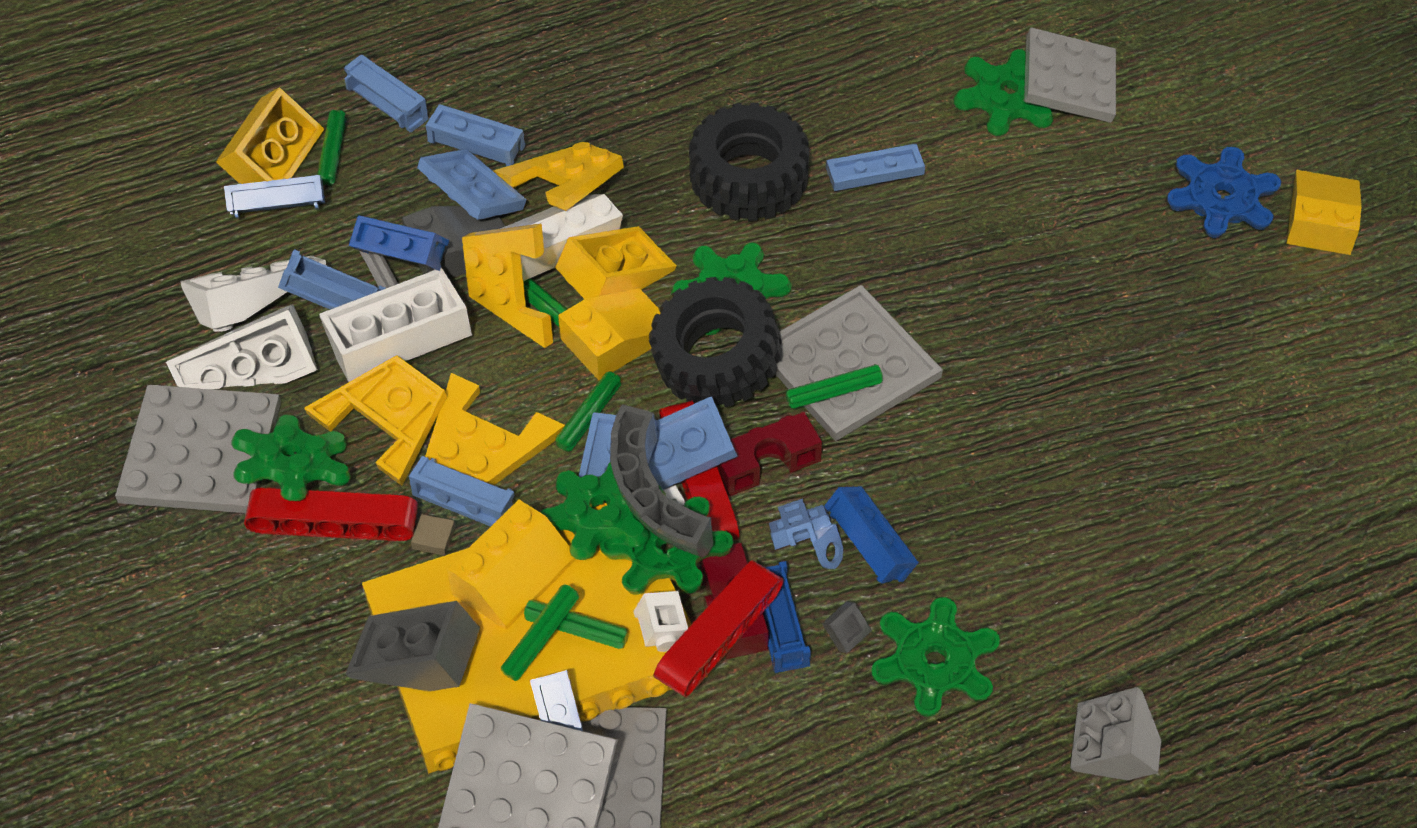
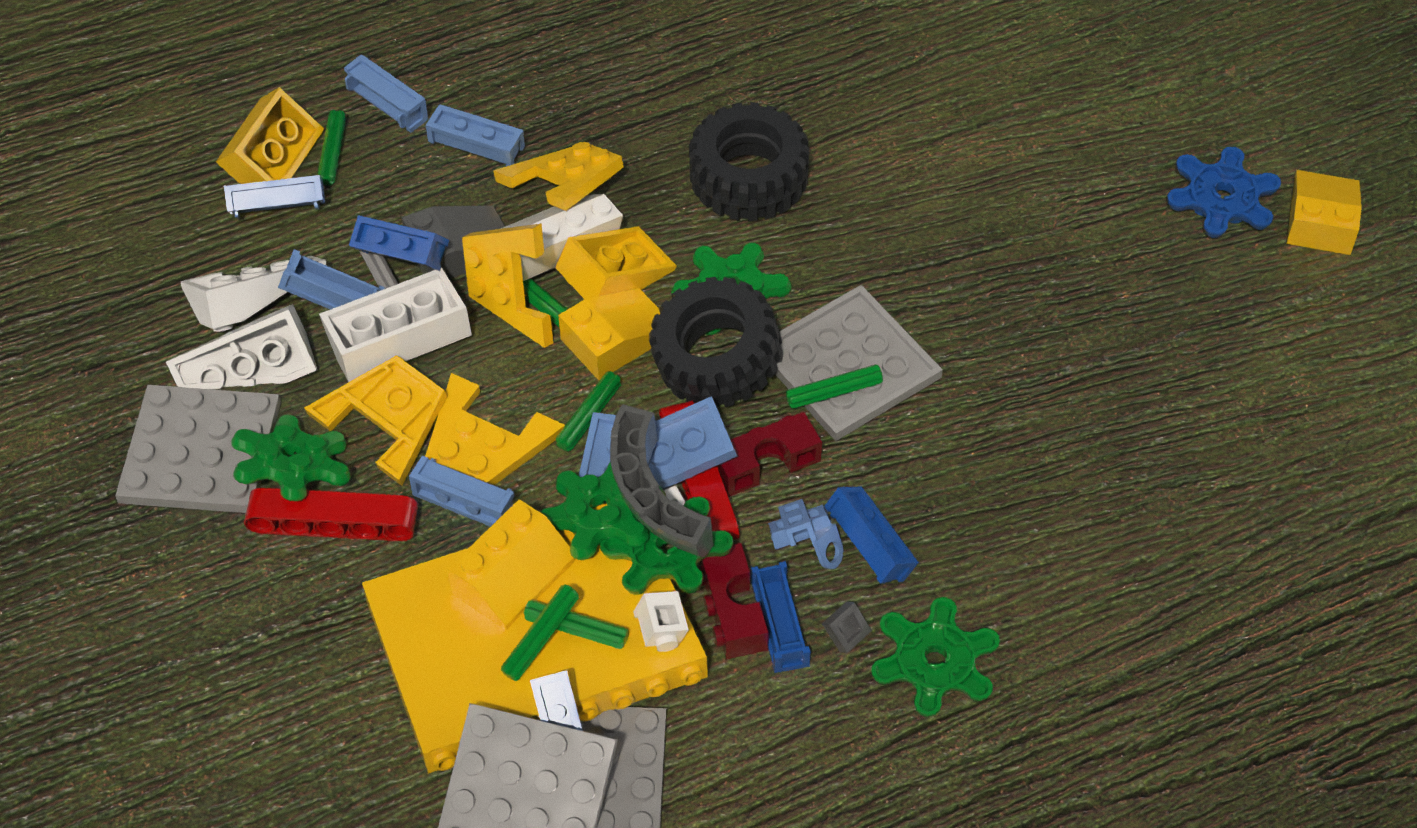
(416, 647): dark grey slope -> none
(433, 534): dark tan tile -> none
(471, 184): medium blue plate -> none
(718, 628): red beam -> none
(875, 167): medium blue plate -> none
(992, 98): green plate -> none
(1070, 75): light grey plate -> none
(1116, 737): light grey slope -> none

